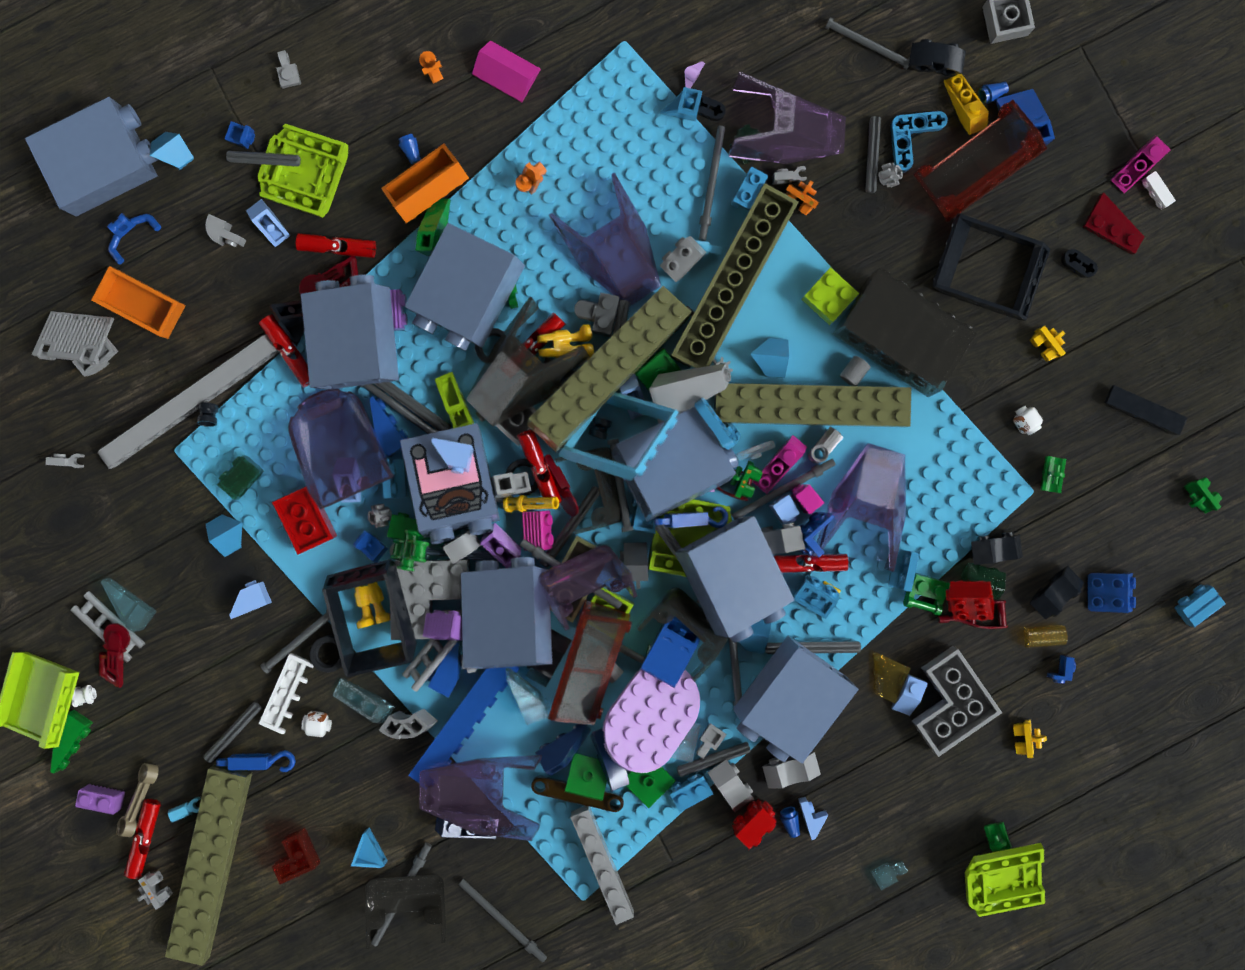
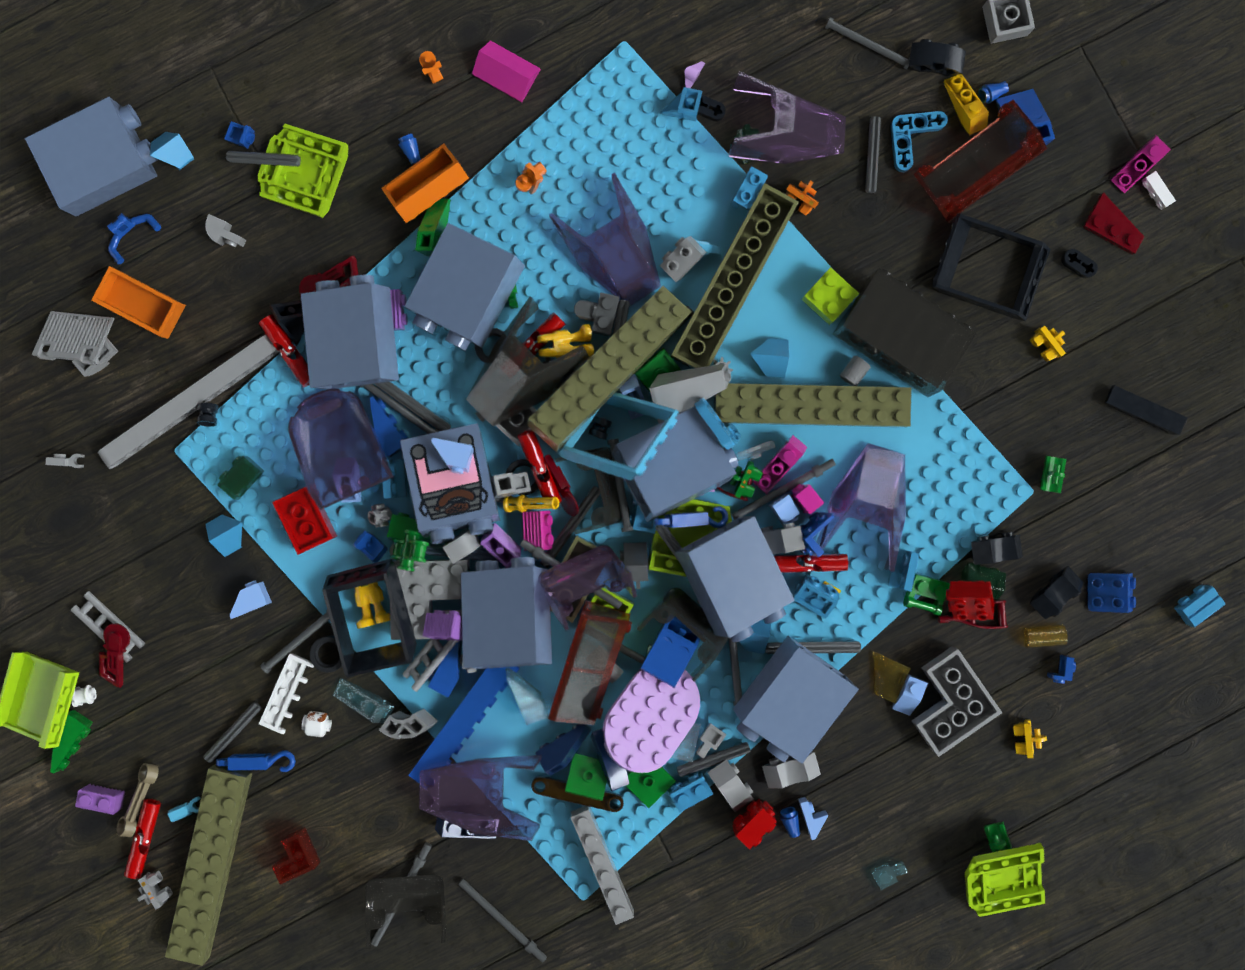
(129, 607): clear light blue slope -> none
(267, 223): light blue slope -> none
(288, 73): light grey plate -> none
(322, 244): red piece -> none
(369, 852): dark azure slope -> none
(454, 400): lime slope -> none
(543, 673): black brick -> none
(705, 219): dark grey bar -> none
(784, 176): light grey plate -> none
(825, 444): light grey piece -> none
(890, 175): light grey gear -> none
(1027, 420): white head -> none
(1202, 497): green hips -> none

